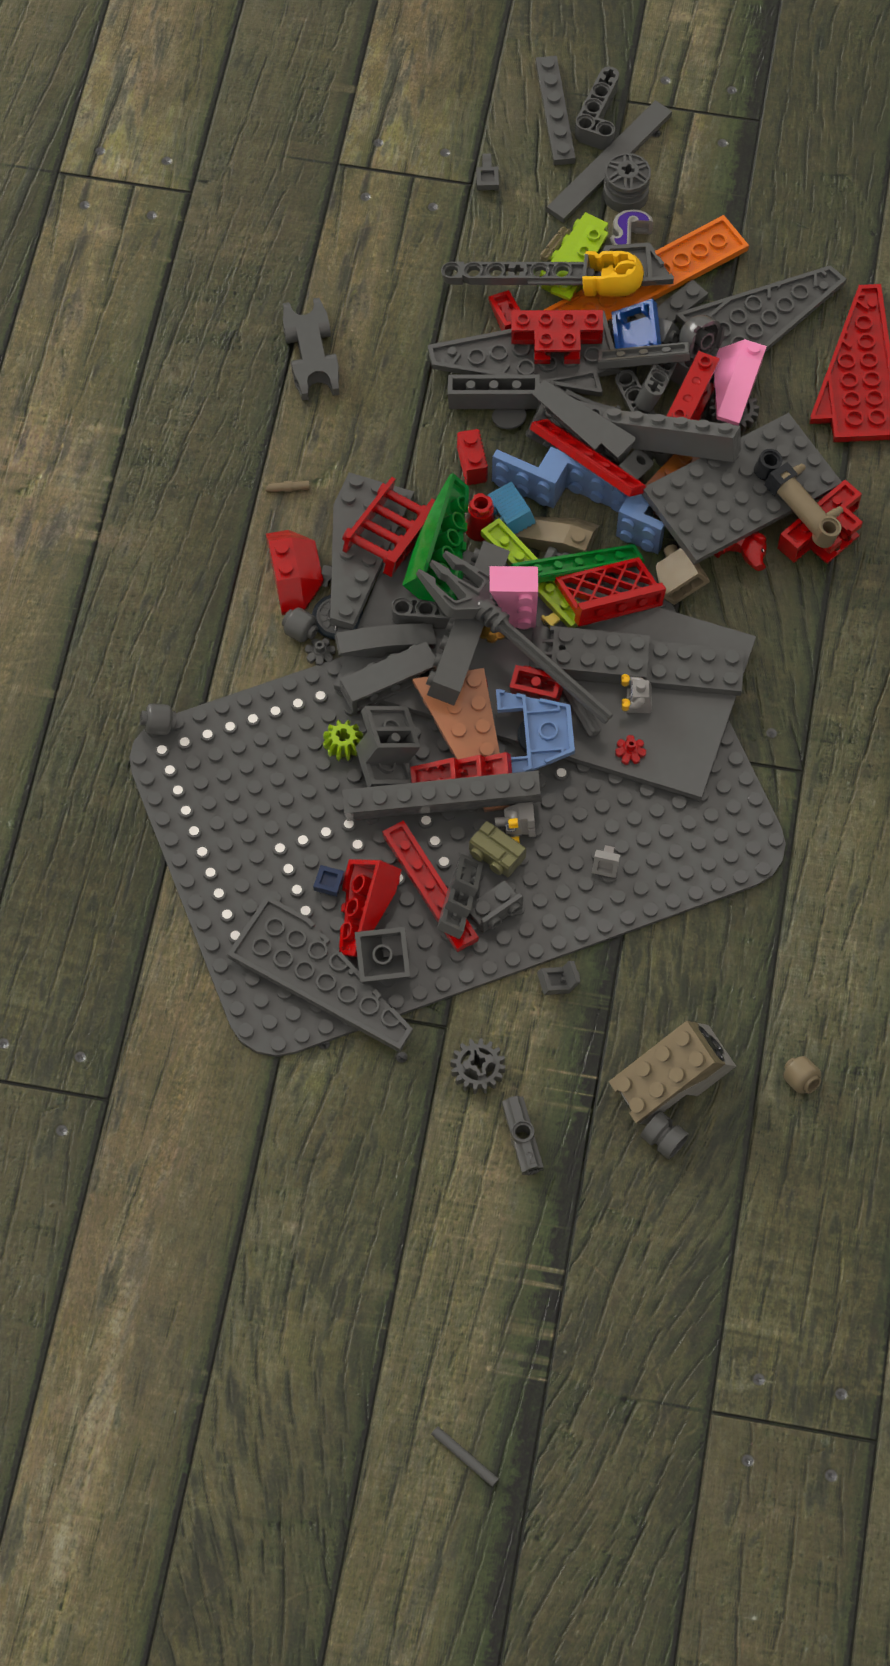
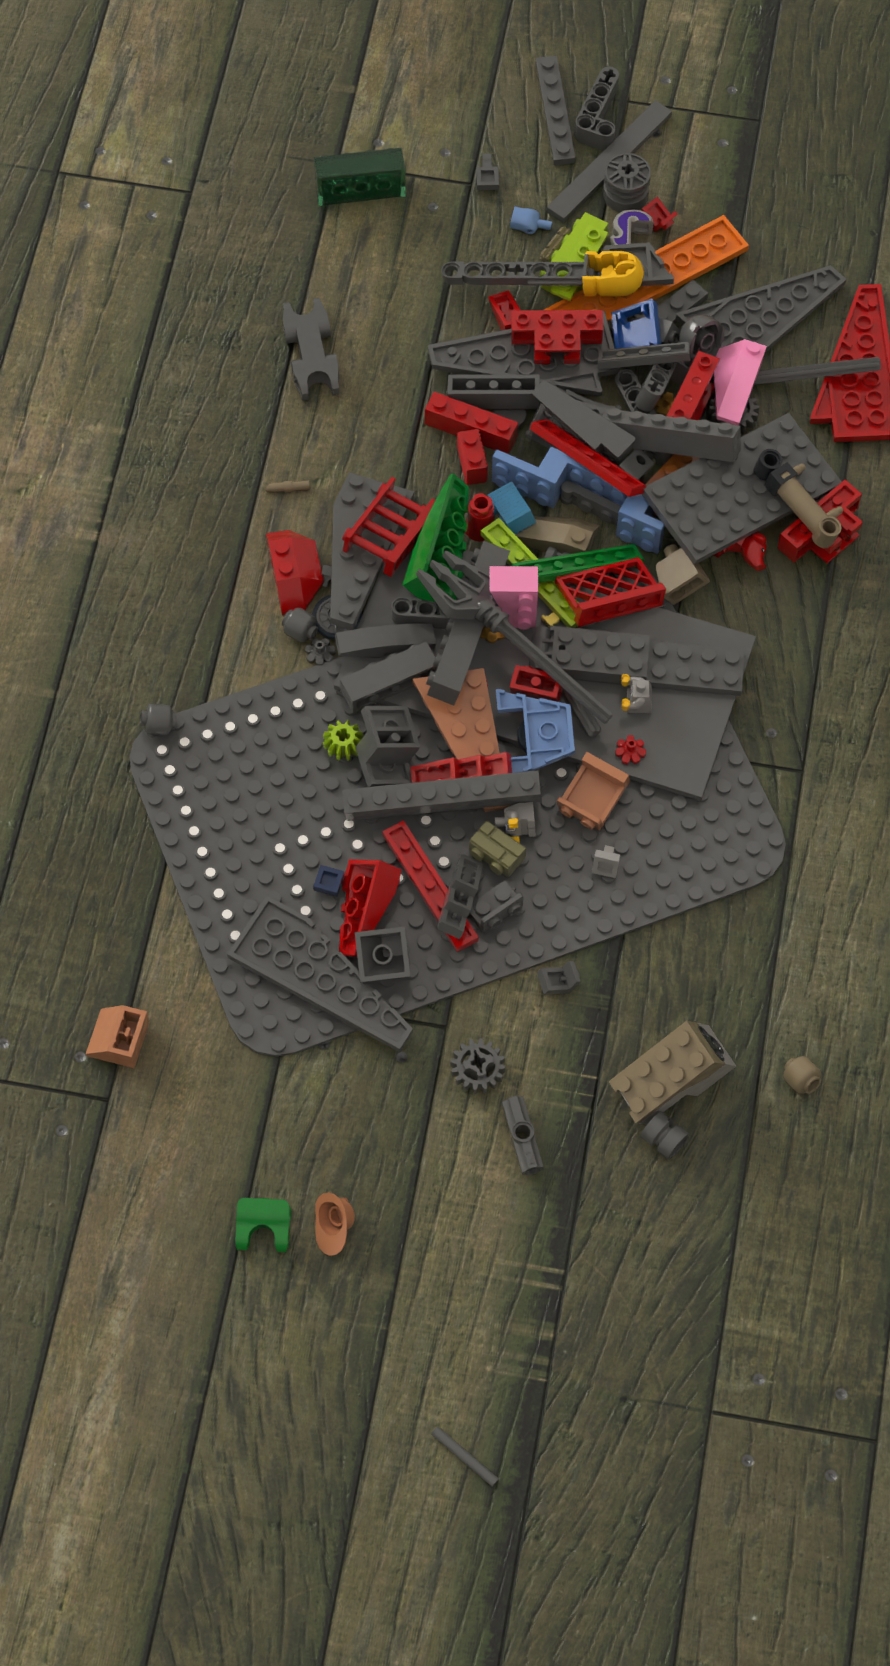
(118, 1035): none -> nougat slope
(263, 1213): none -> green piece
(333, 1220): none -> nougat piece
(359, 176): none -> clear green brick
(456, 416): none -> red brick
(528, 220): none -> medium blue piece
(589, 502): none -> dark grey plate
(593, 792): none -> nougat panel
(659, 214): none -> red bracket
(665, 403): none -> pearl gold plant
(818, 370): none -> dark grey axle

